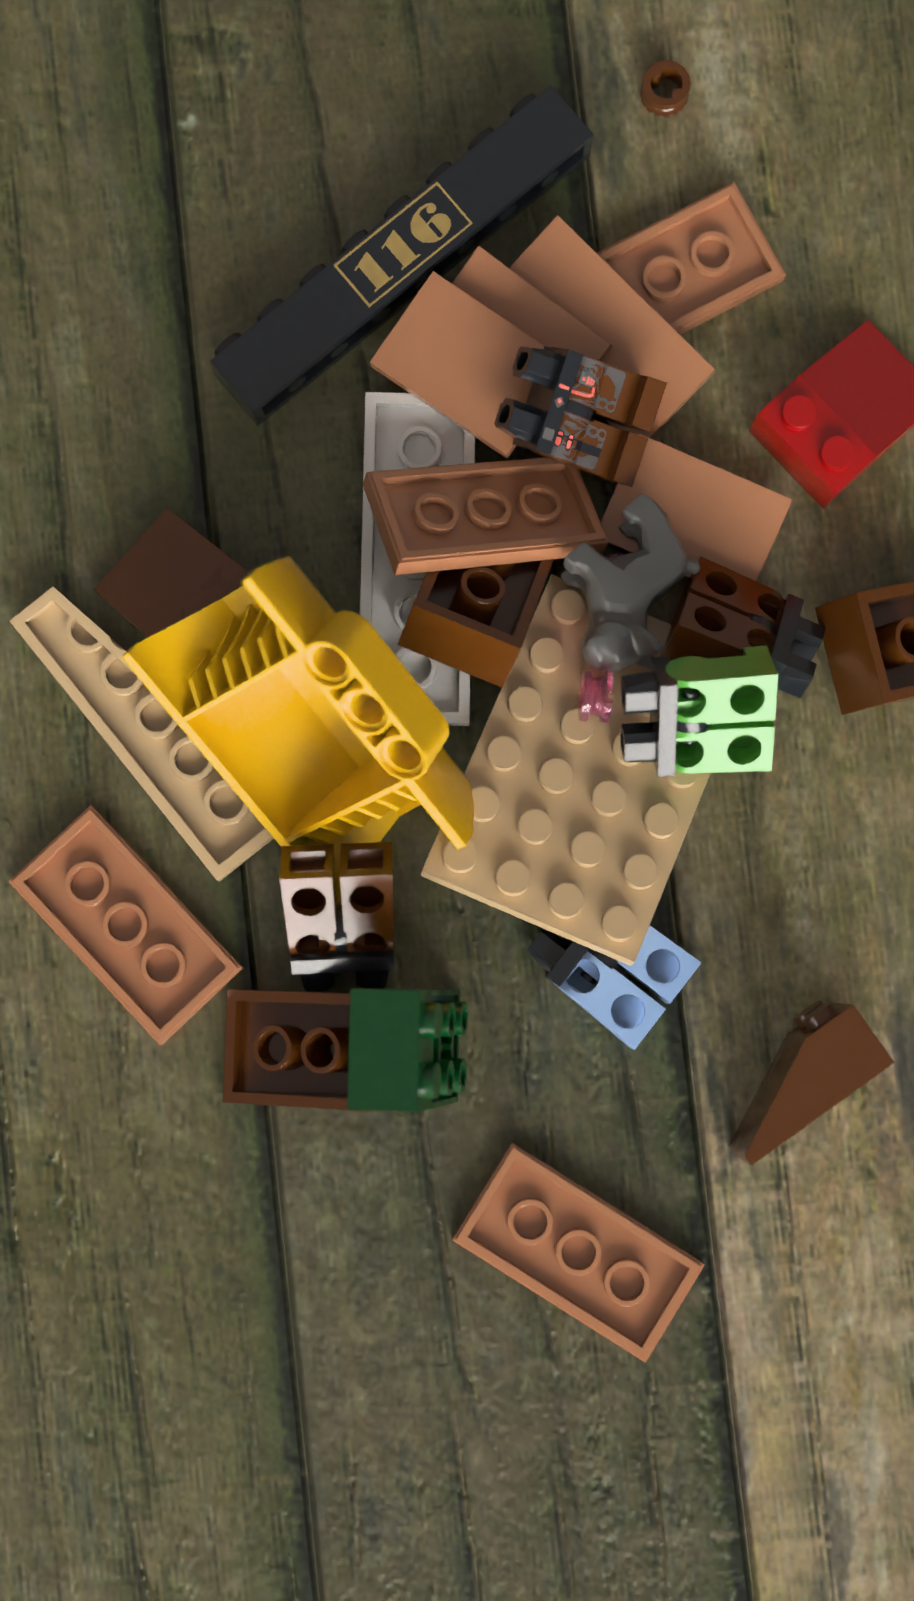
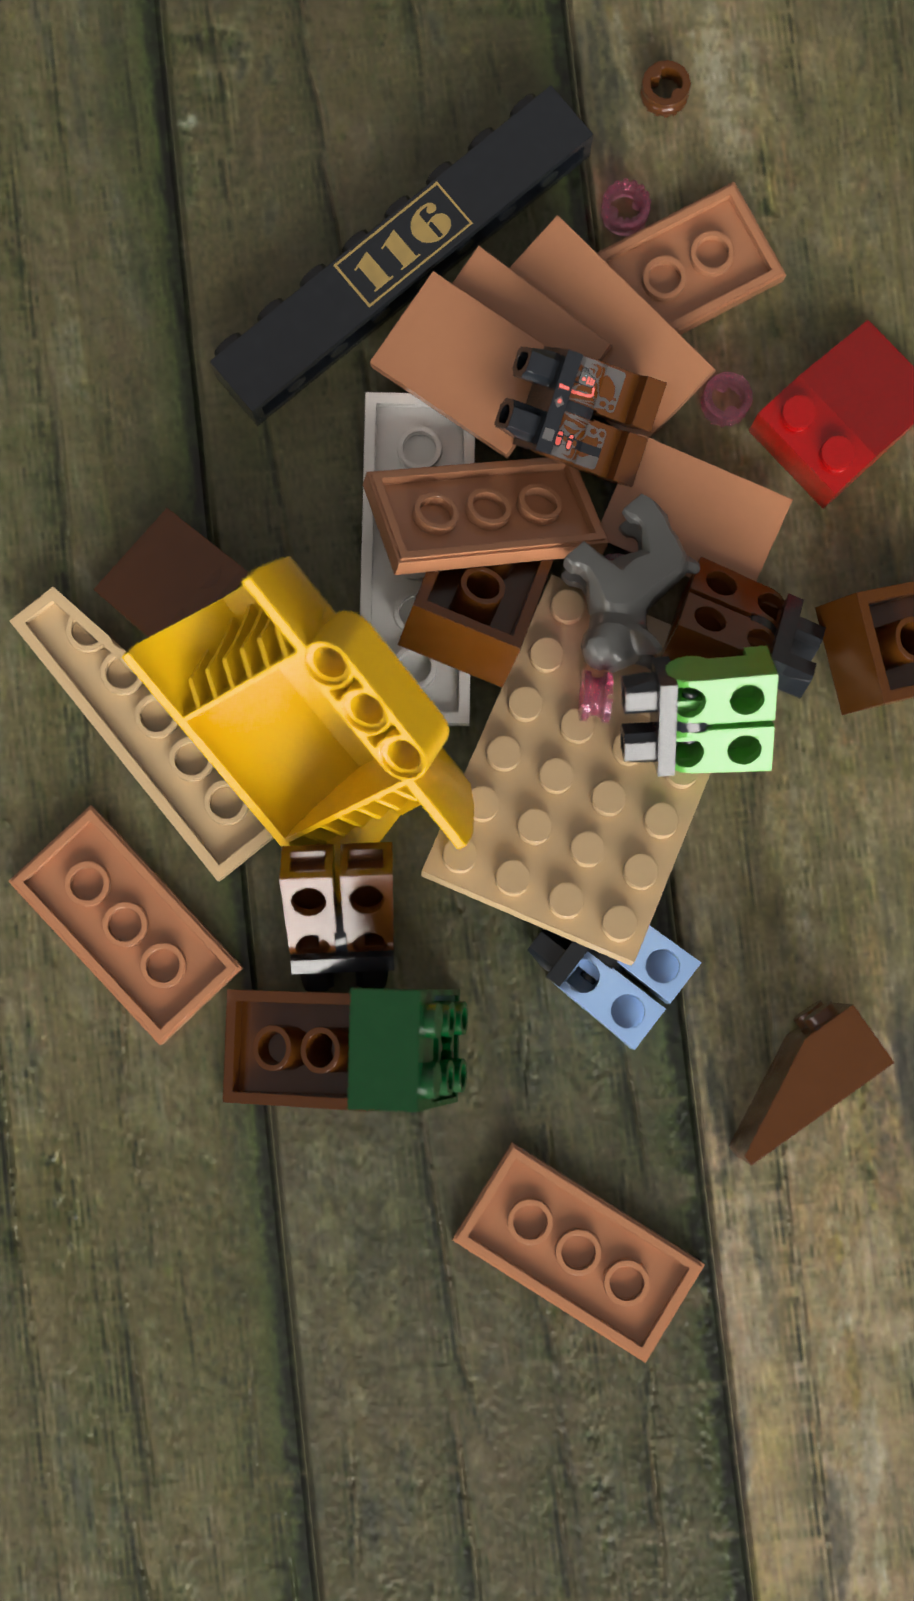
(641, 203): none -> clear pink bush
(721, 383): none -> clear pink bush

